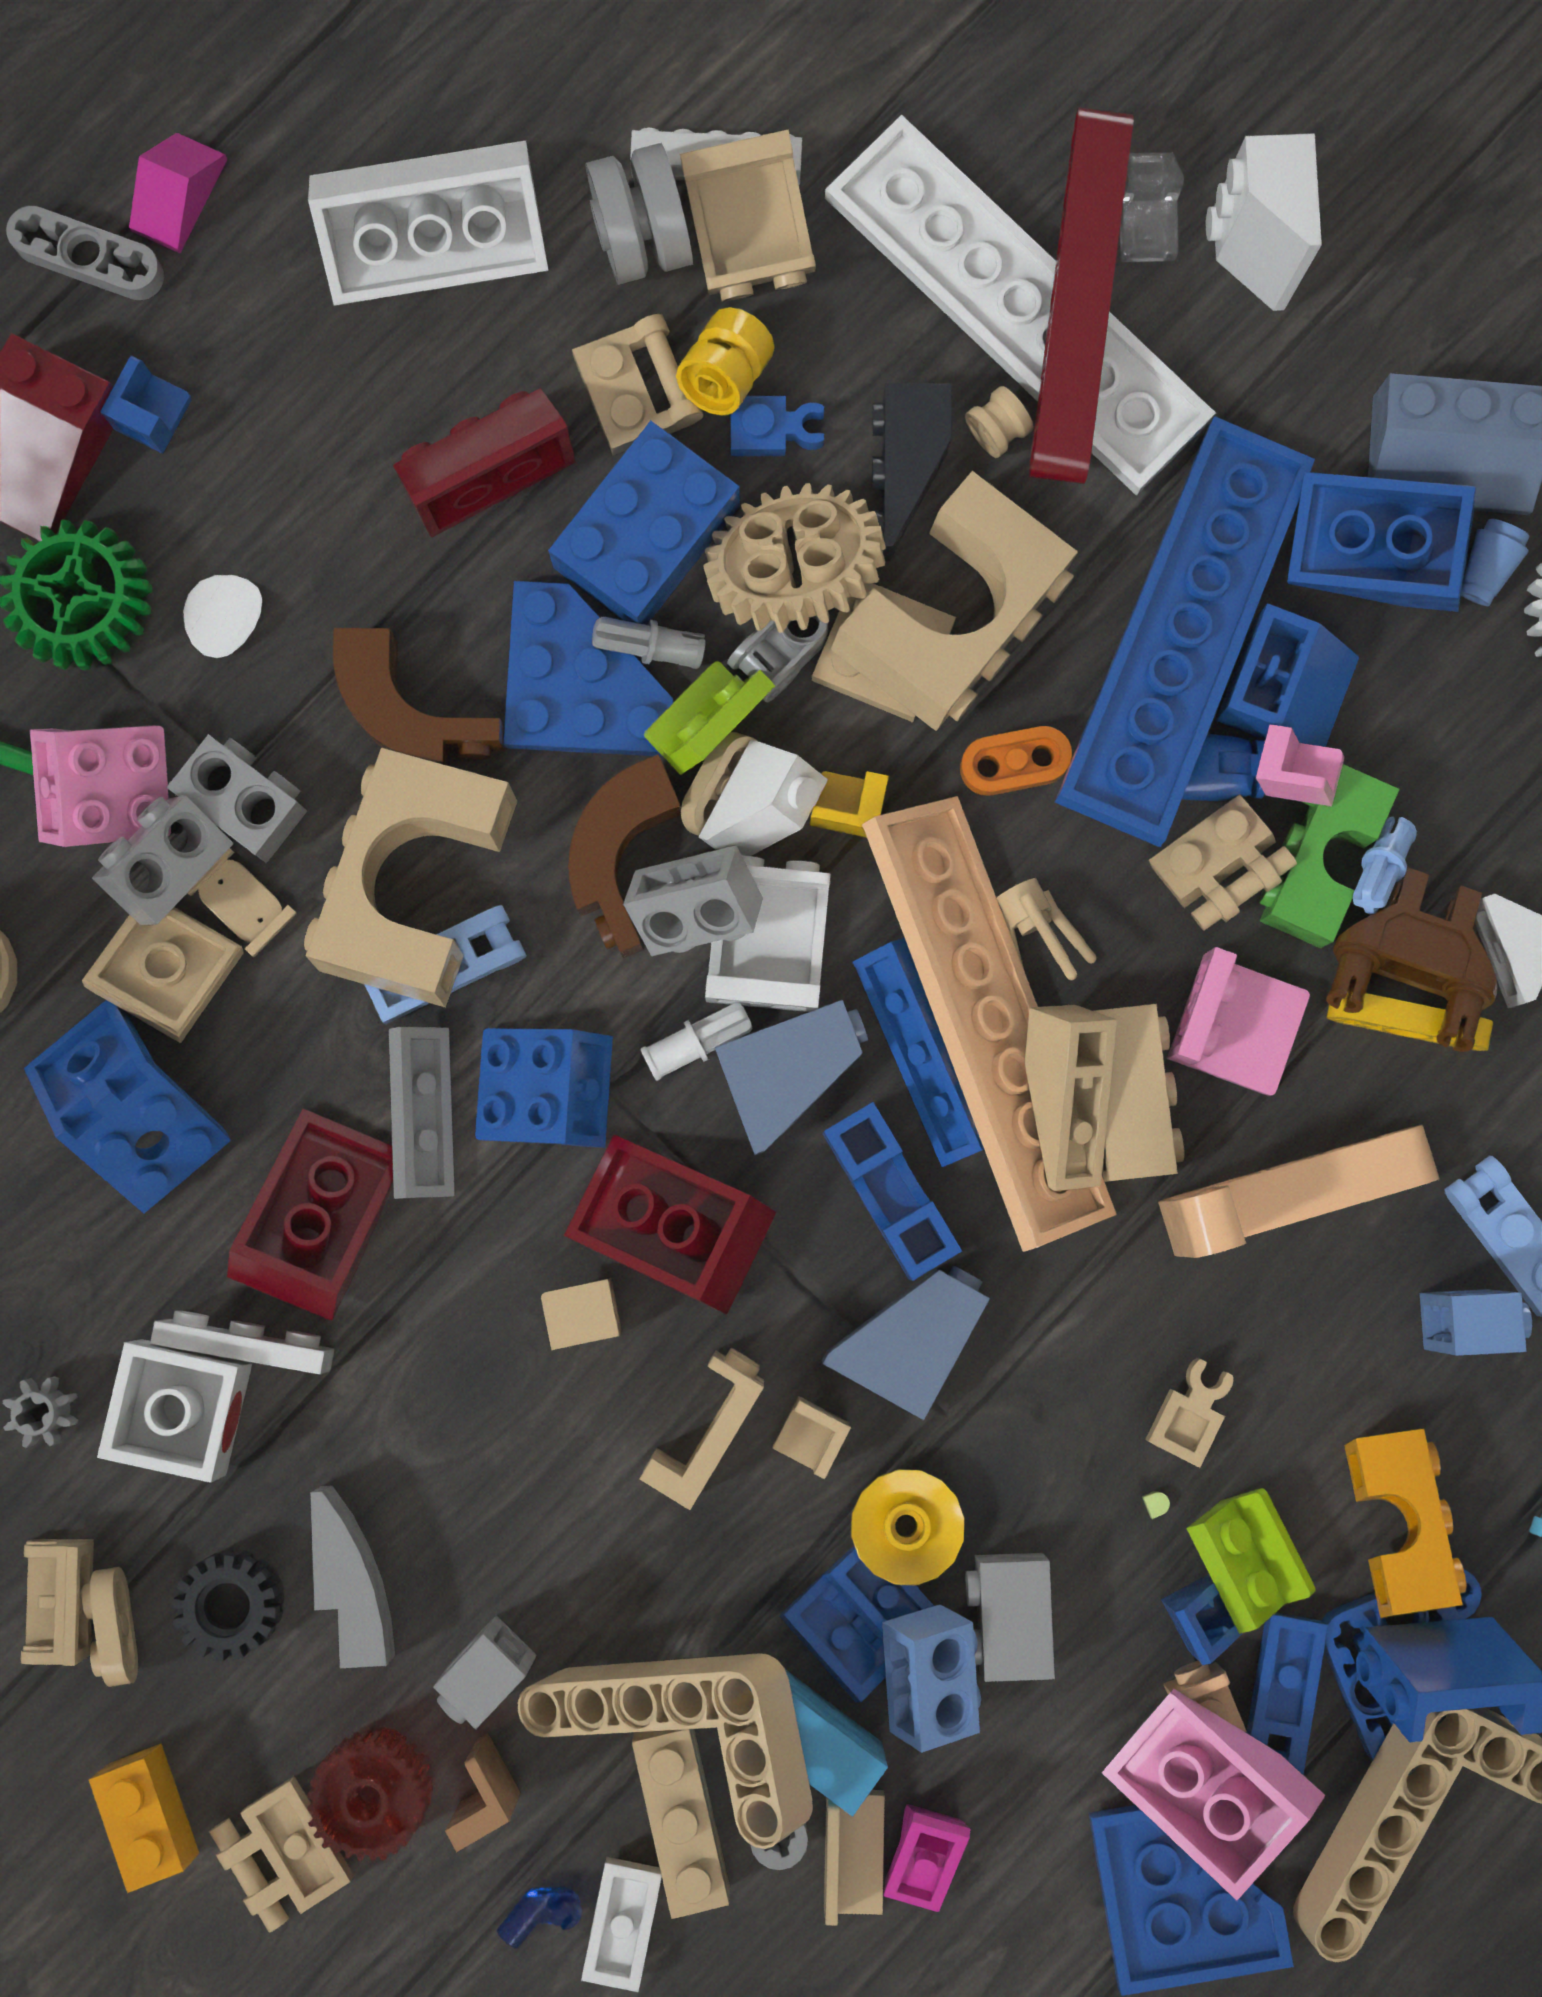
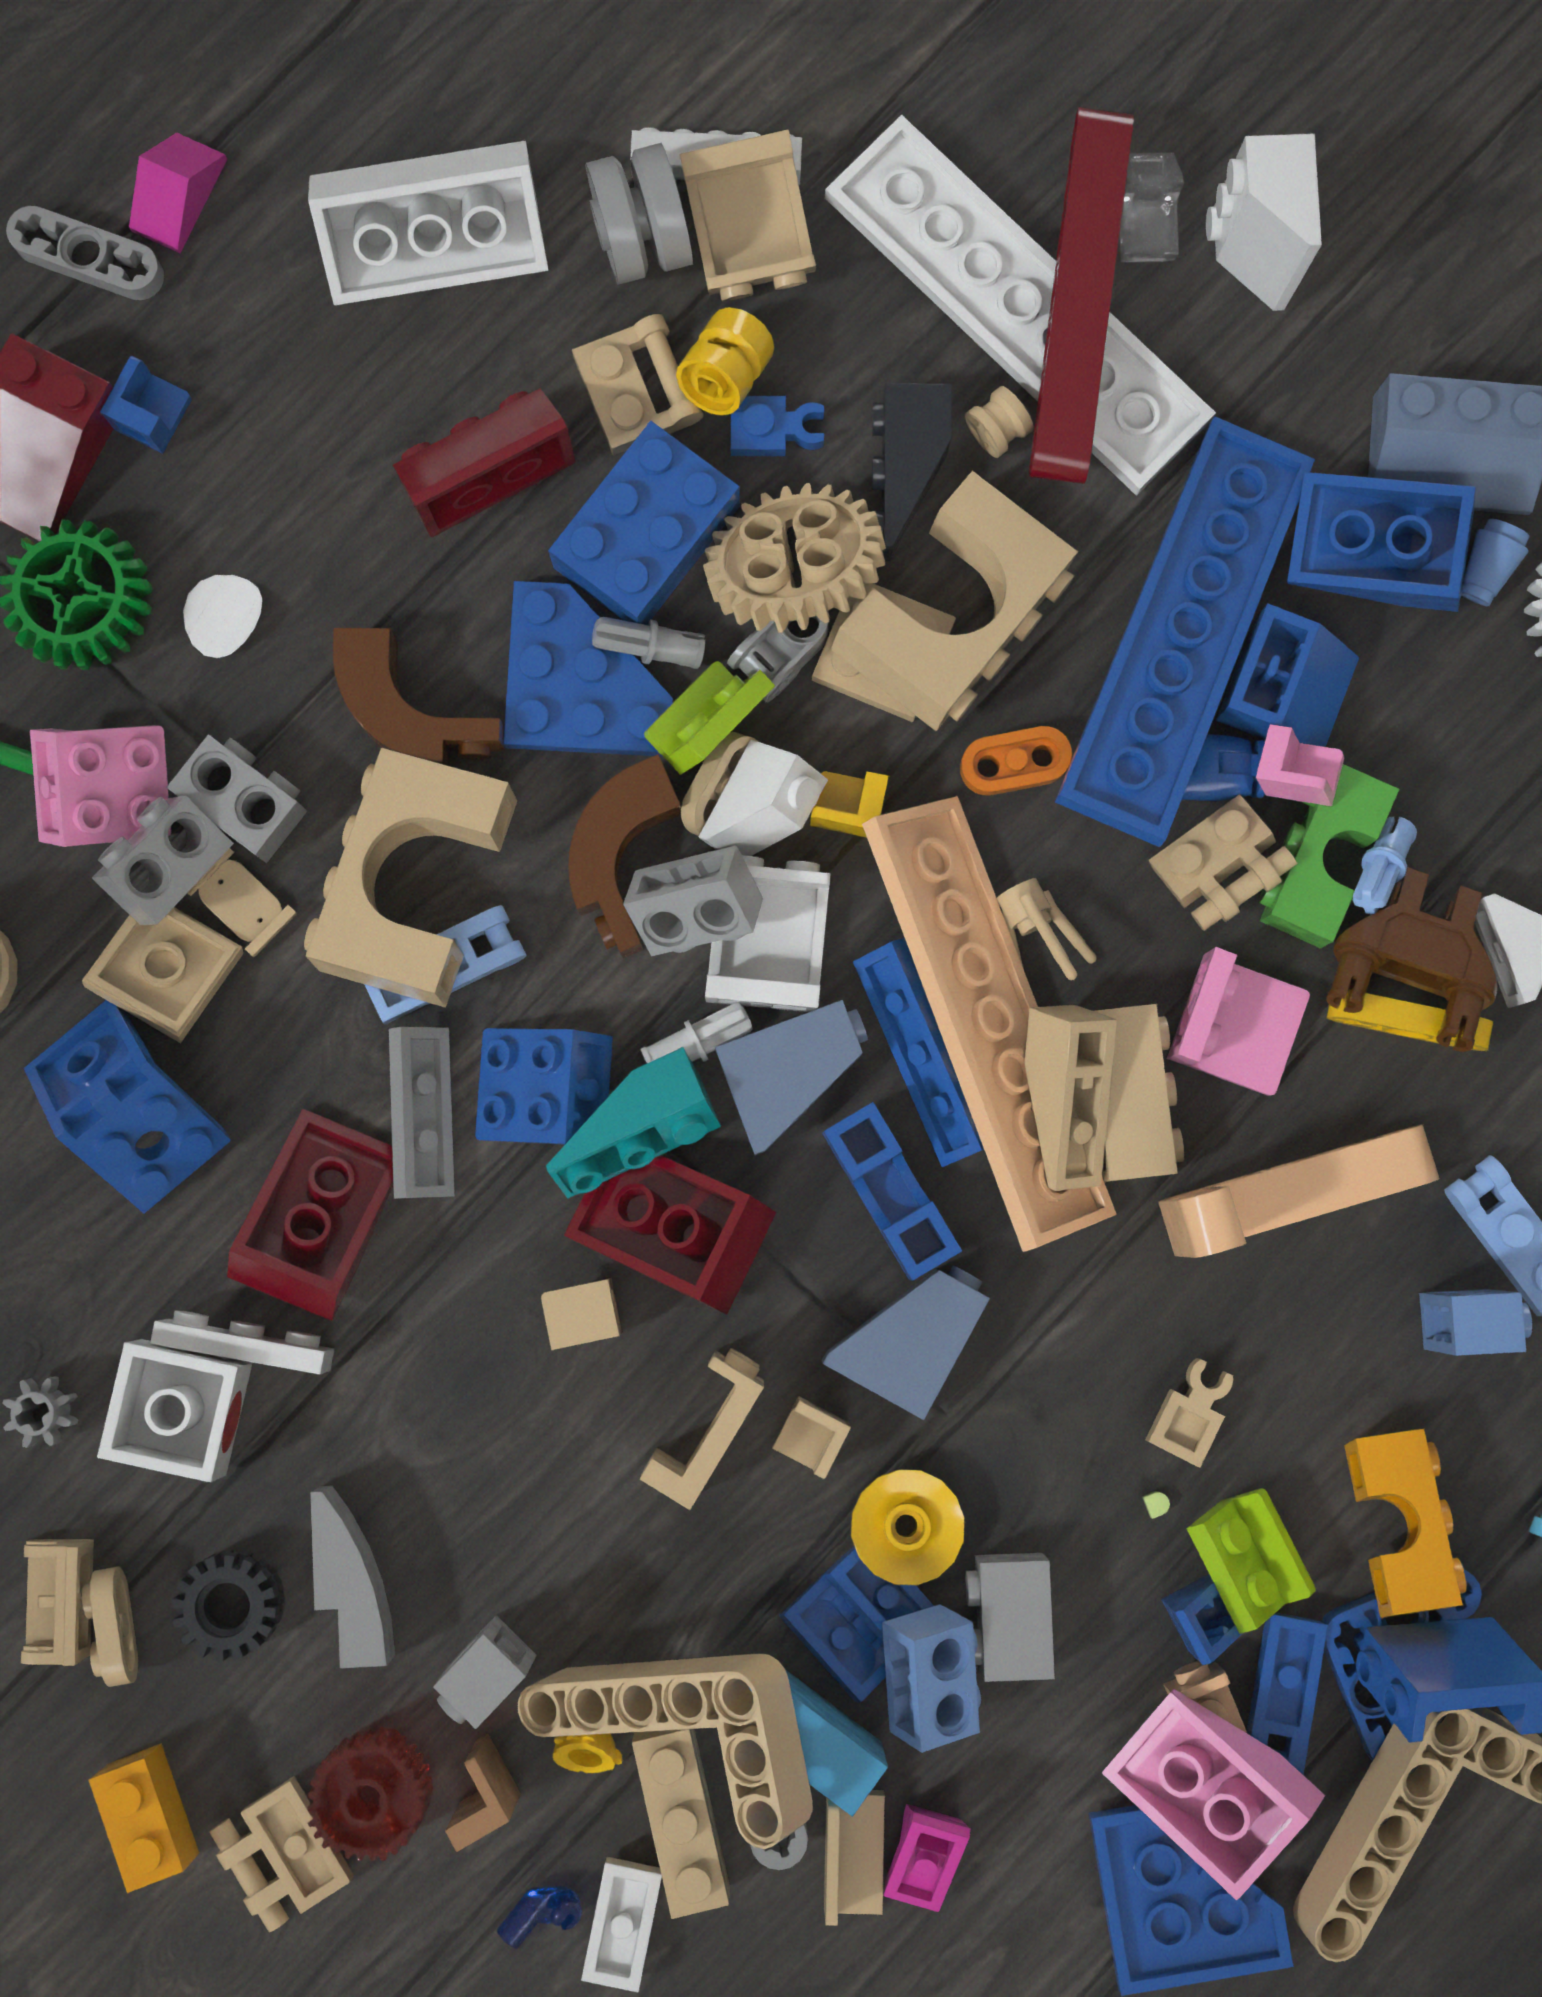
(586, 1753): none -> yellow animal
(641, 1119): none -> teal slope

